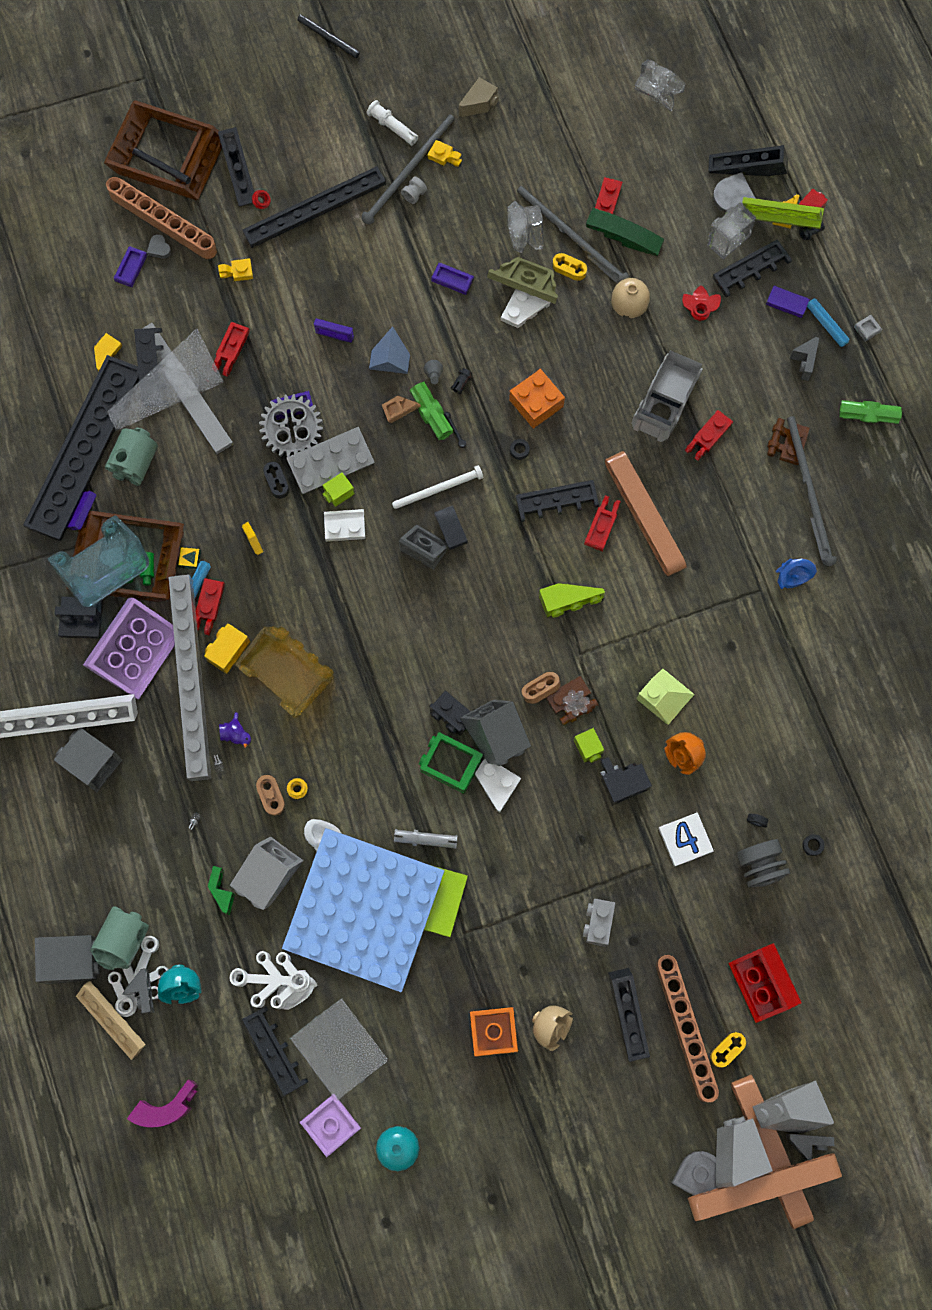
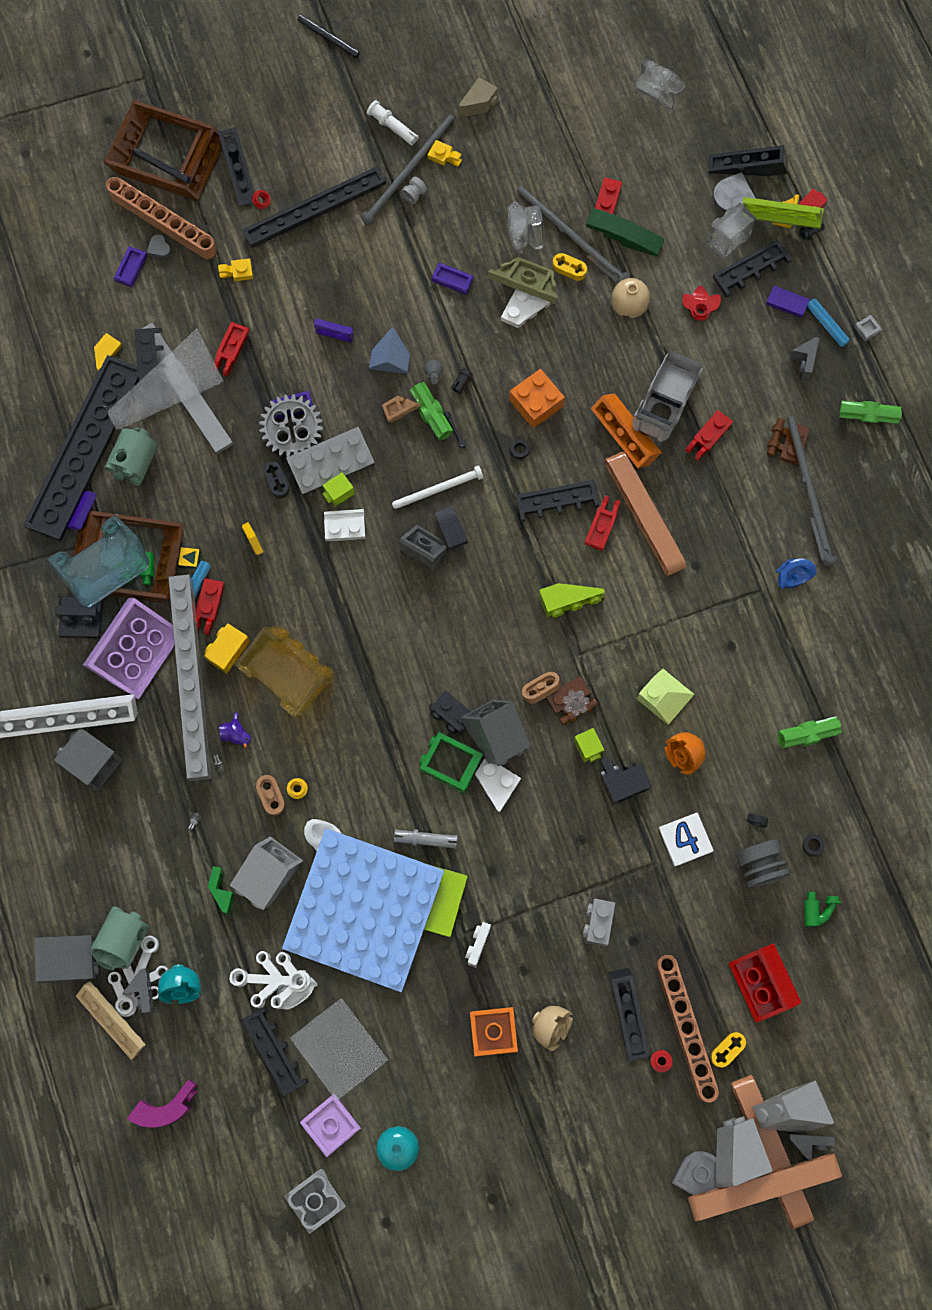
(314, 1201): none -> light grey piece
(480, 934): none -> white plate
(619, 424): none -> orange brick
(654, 1061): none -> red plate
(809, 732): none -> bright green piece
(811, 909): none -> green plant

